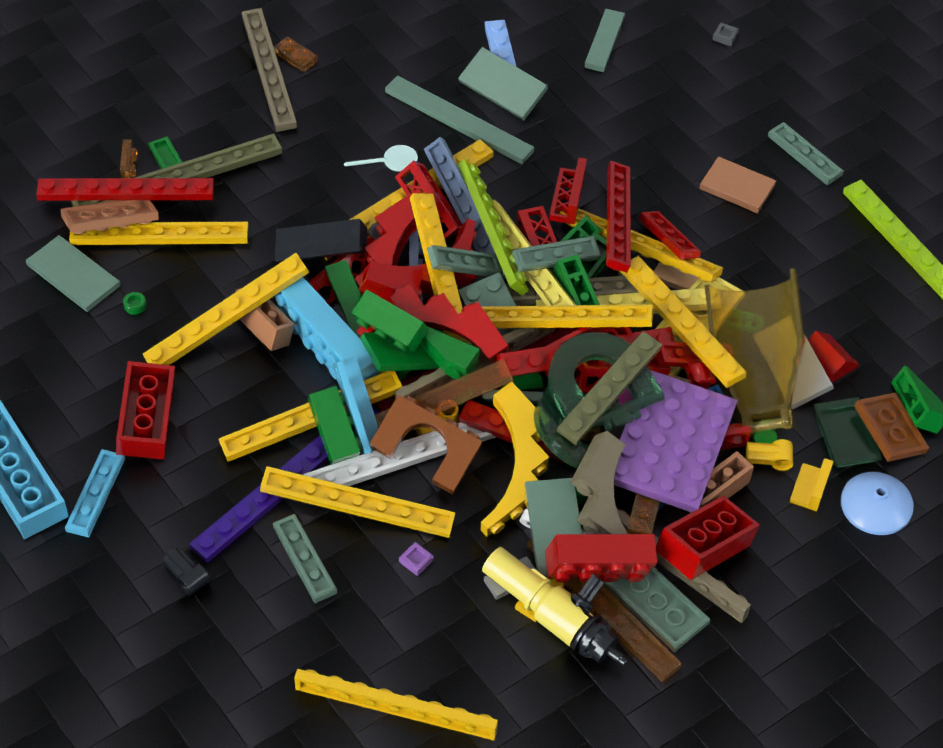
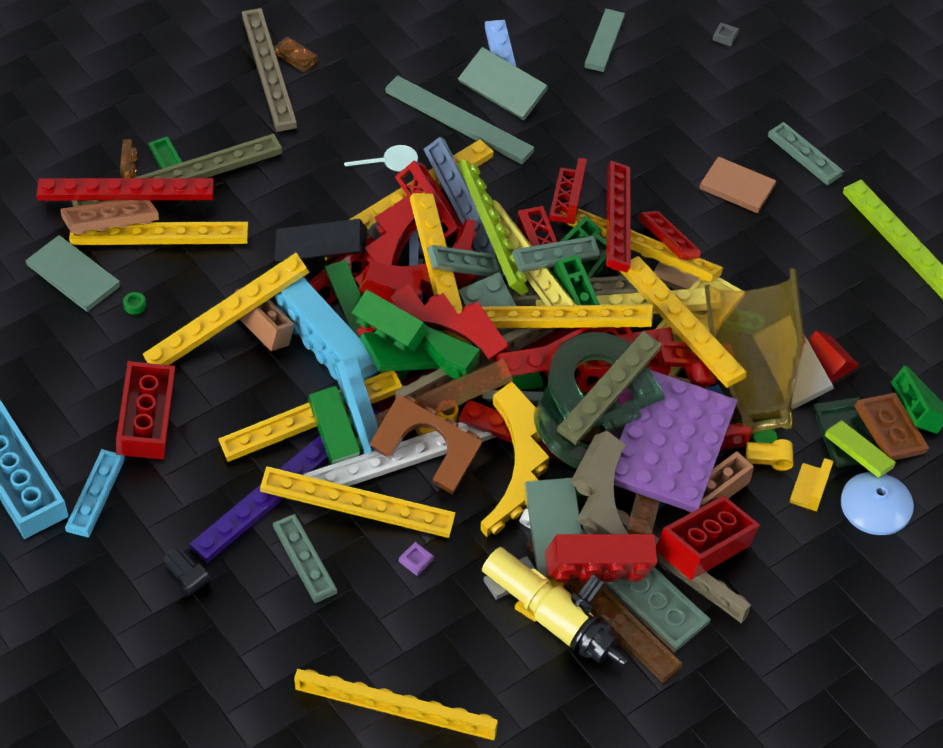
(860, 449): none -> lime tile

